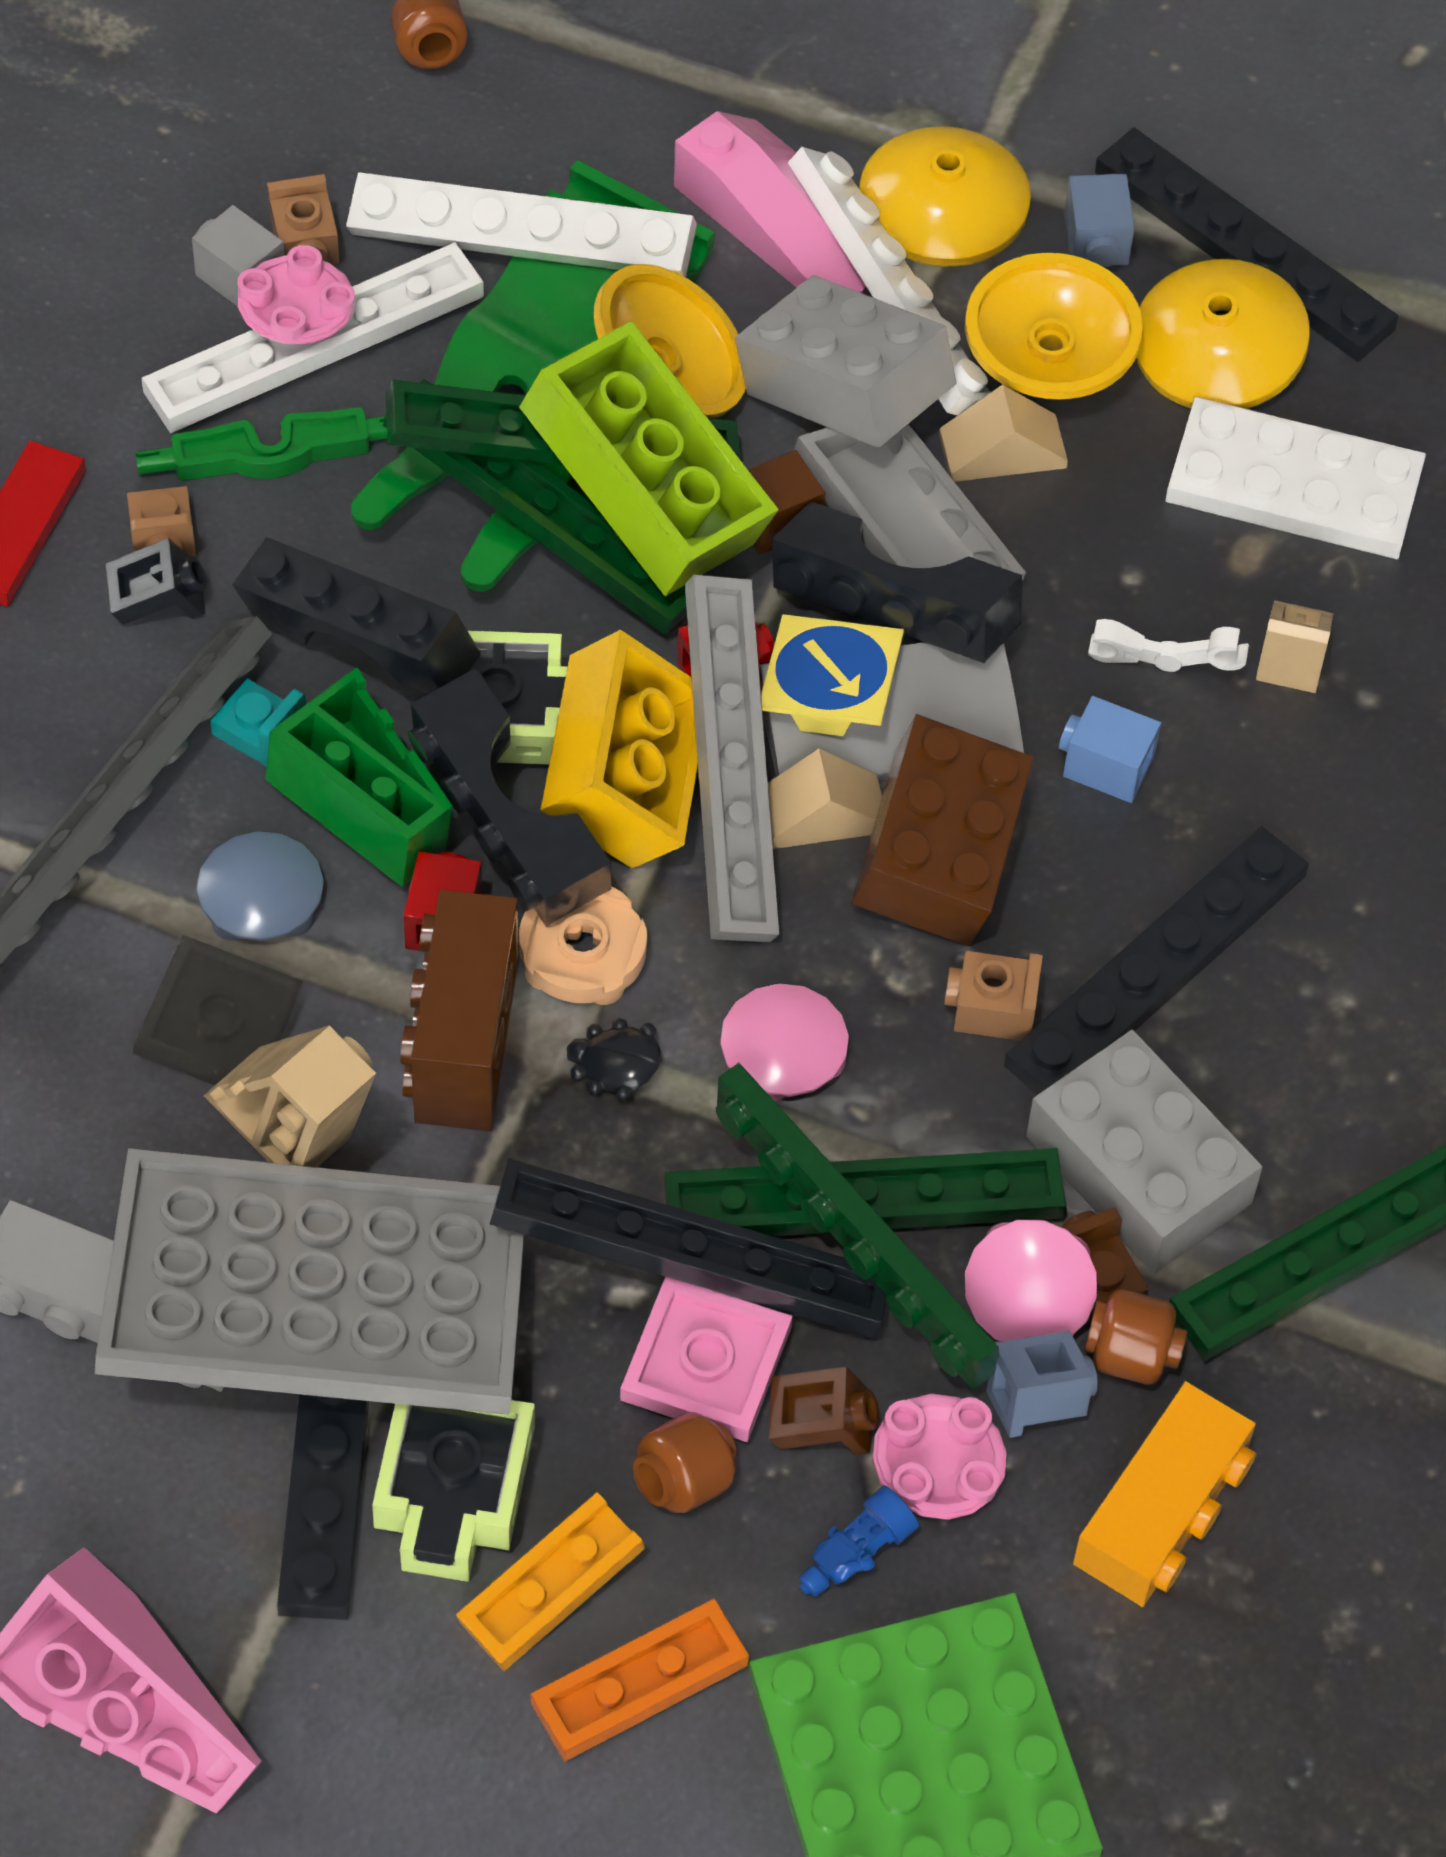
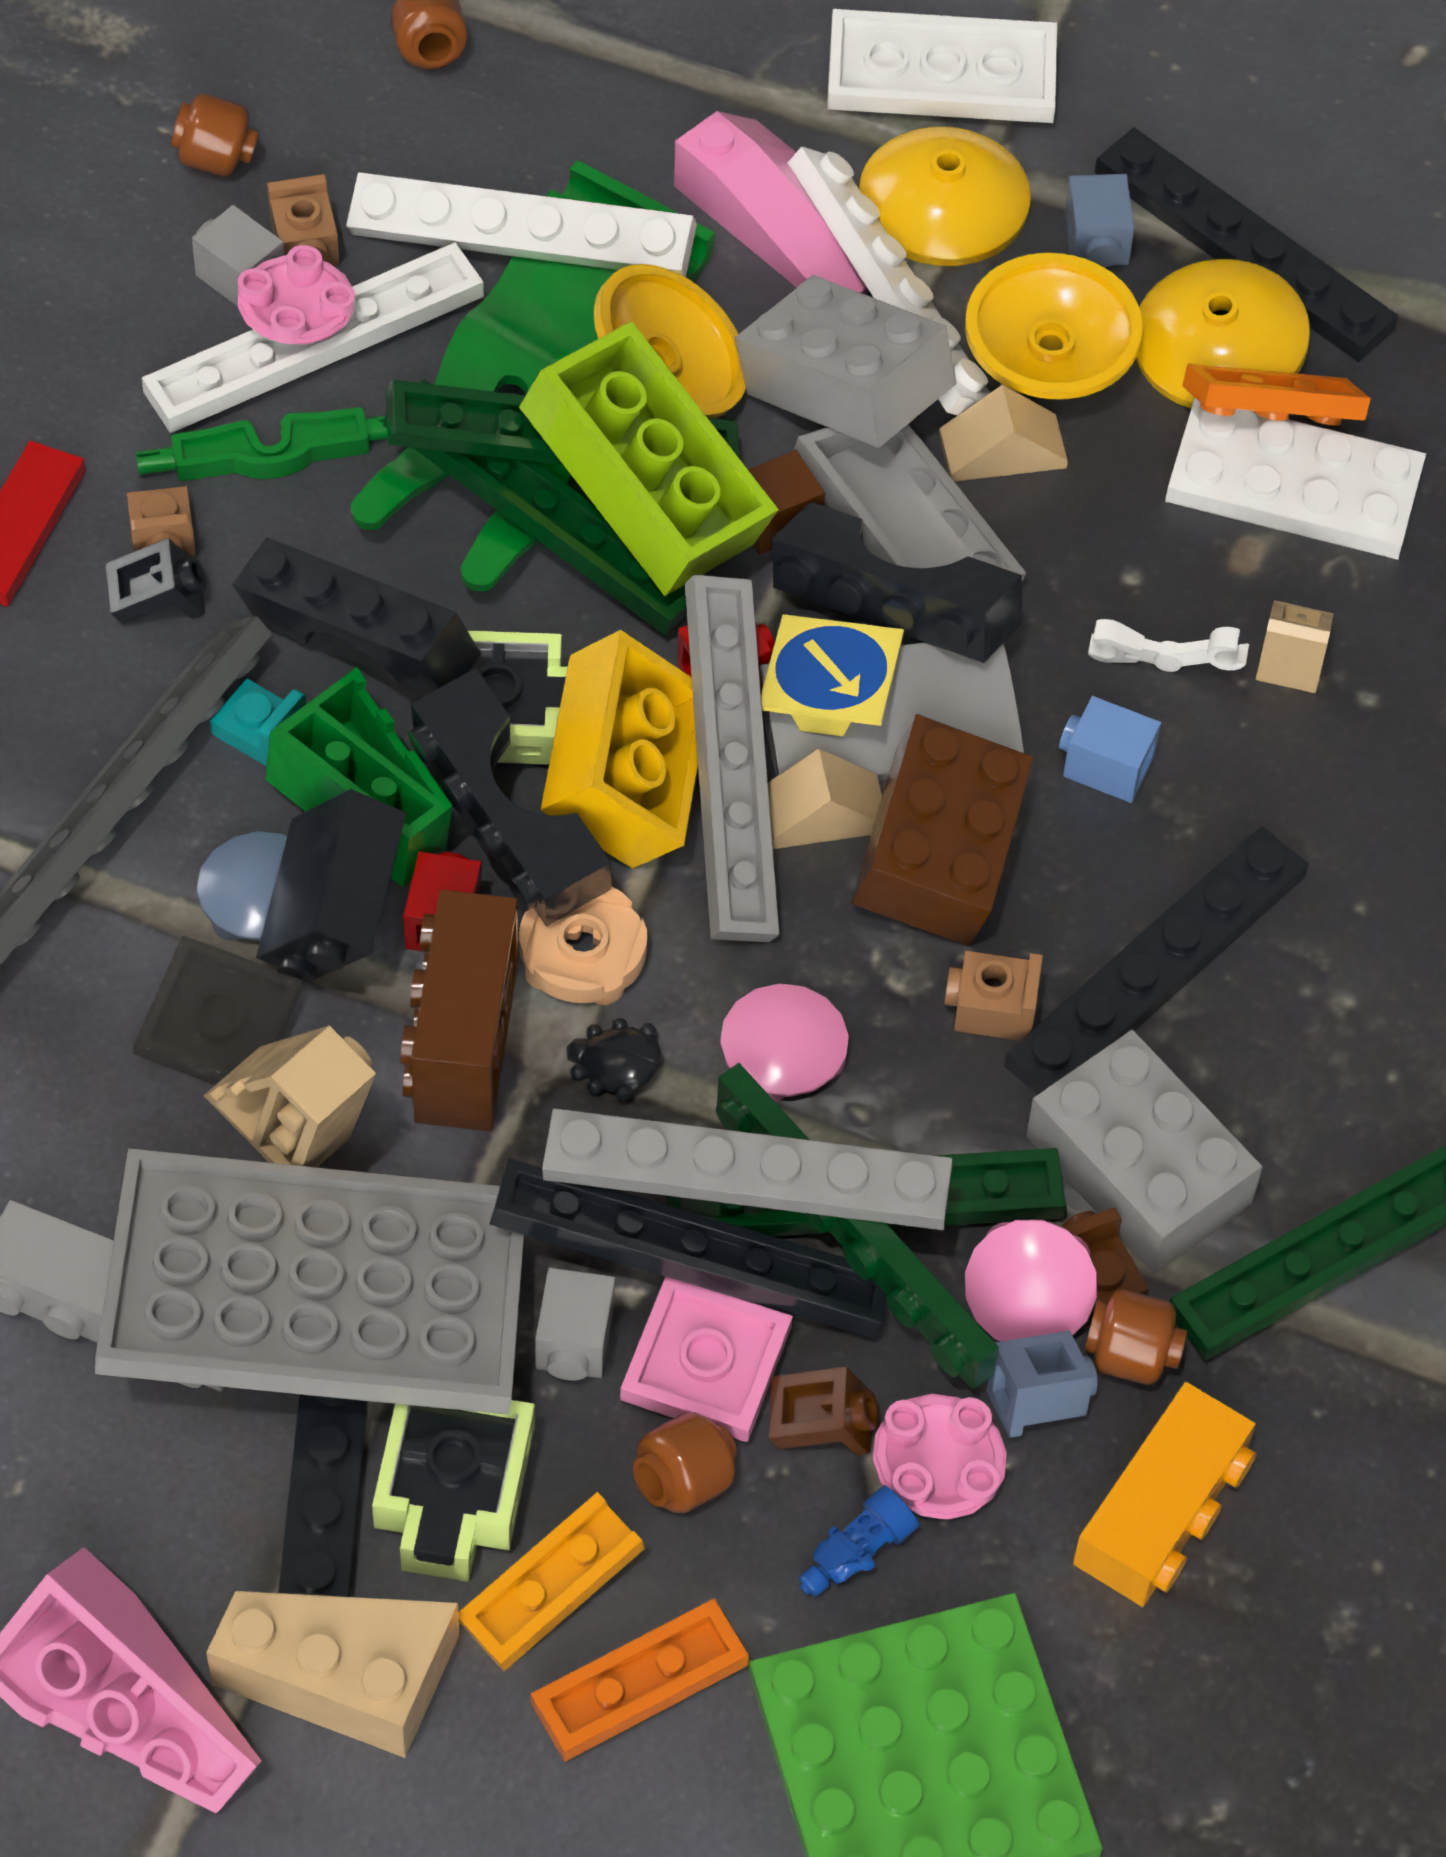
(213, 135): none -> dark orange head
(331, 886): none -> black brick
(337, 1660): none -> tan wedge
(574, 1324): none -> light grey brick
(747, 1169): none -> light grey plate
(942, 66): none -> white plate
(1275, 394): none -> orange plate

